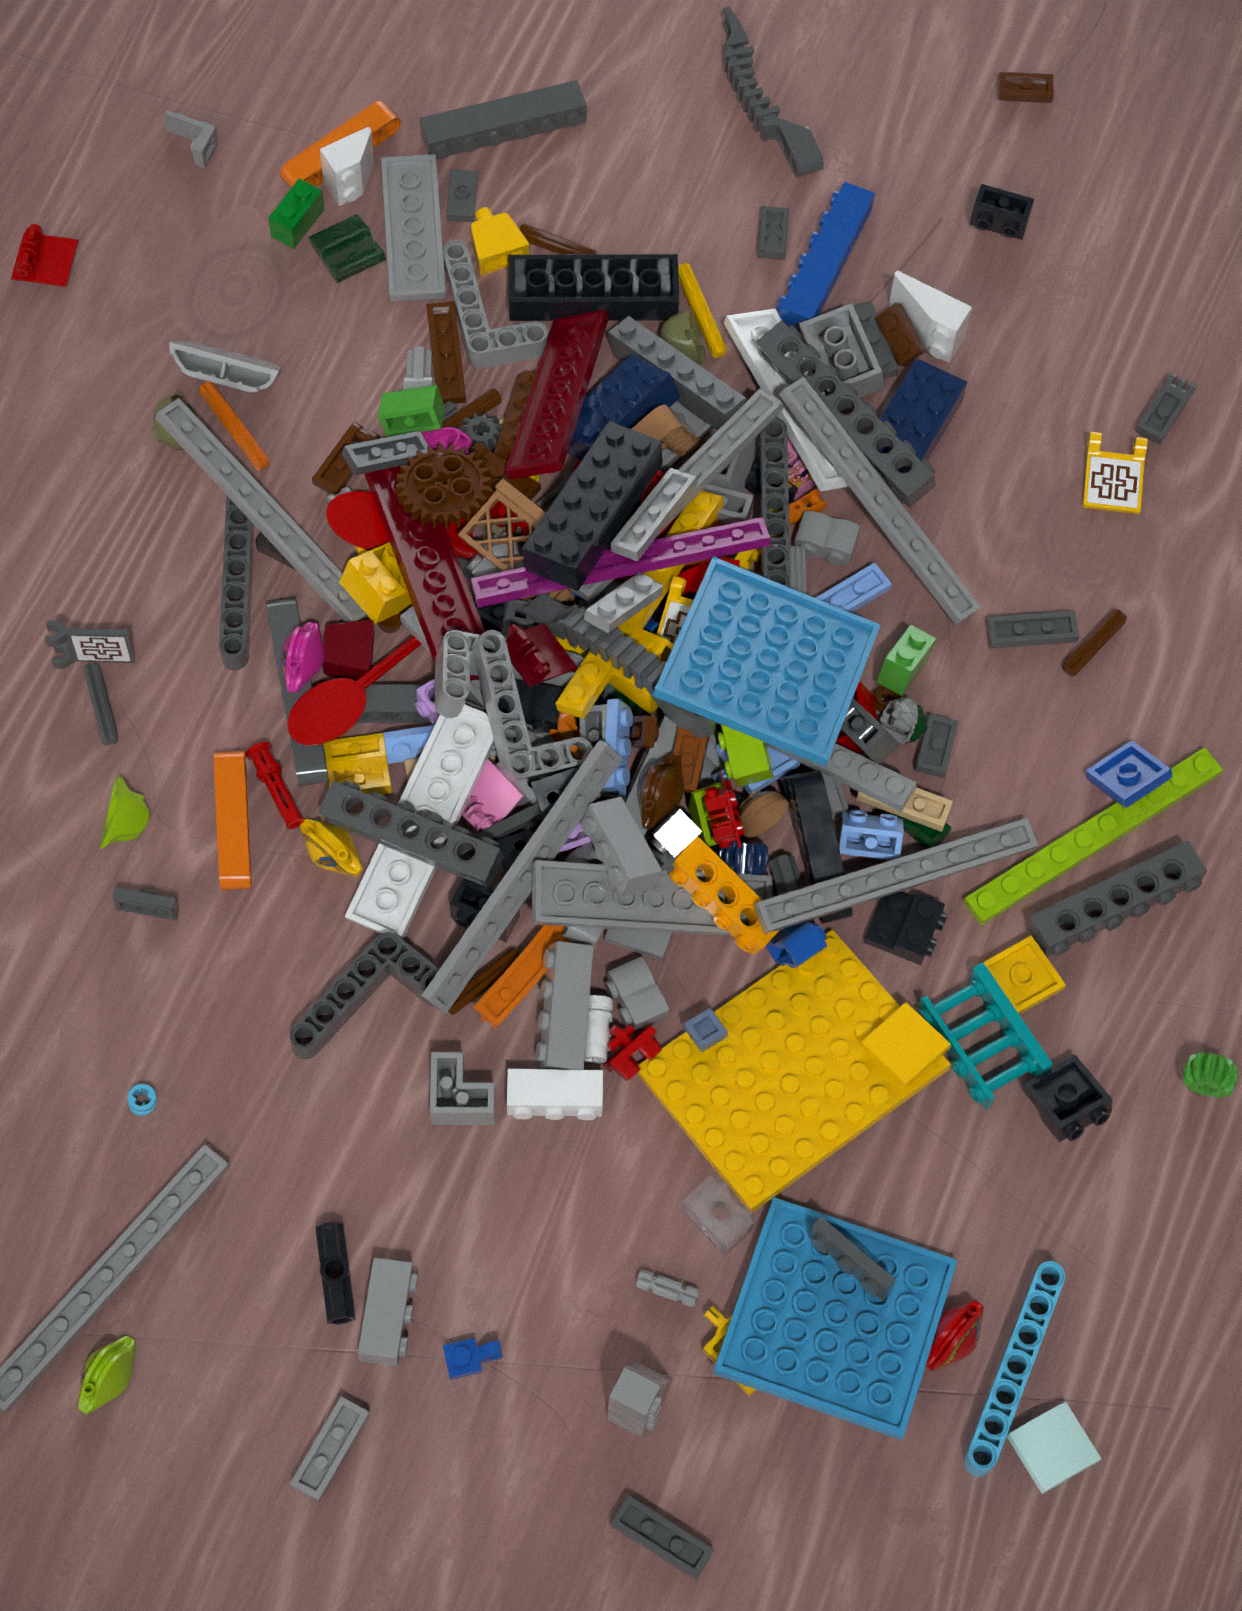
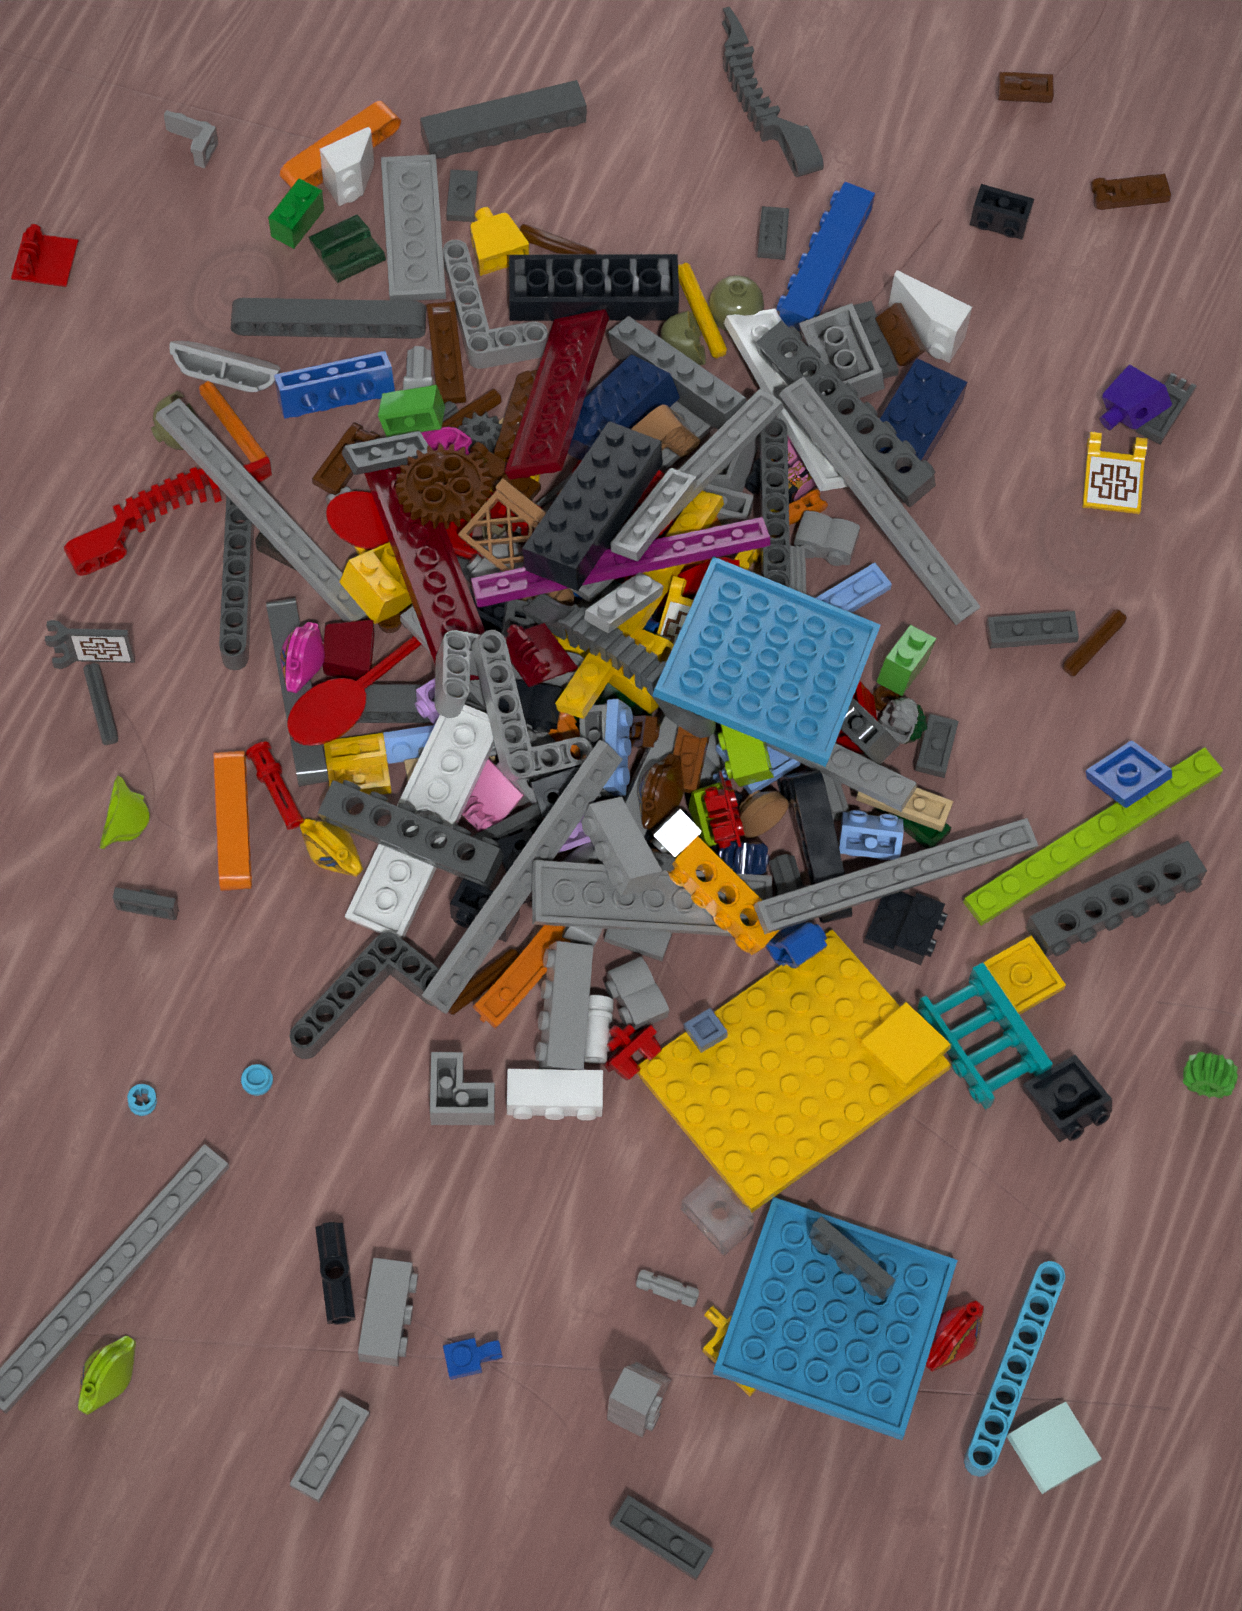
(106, 544): none -> red piece
(257, 1080): none -> medium azure plate
(328, 318): none -> dark grey beam
(334, 384): none -> blue brick
(735, 296): none -> olive cylinder
(1131, 191): none -> reddish brown plate
(1133, 399): none -> dark purple torso

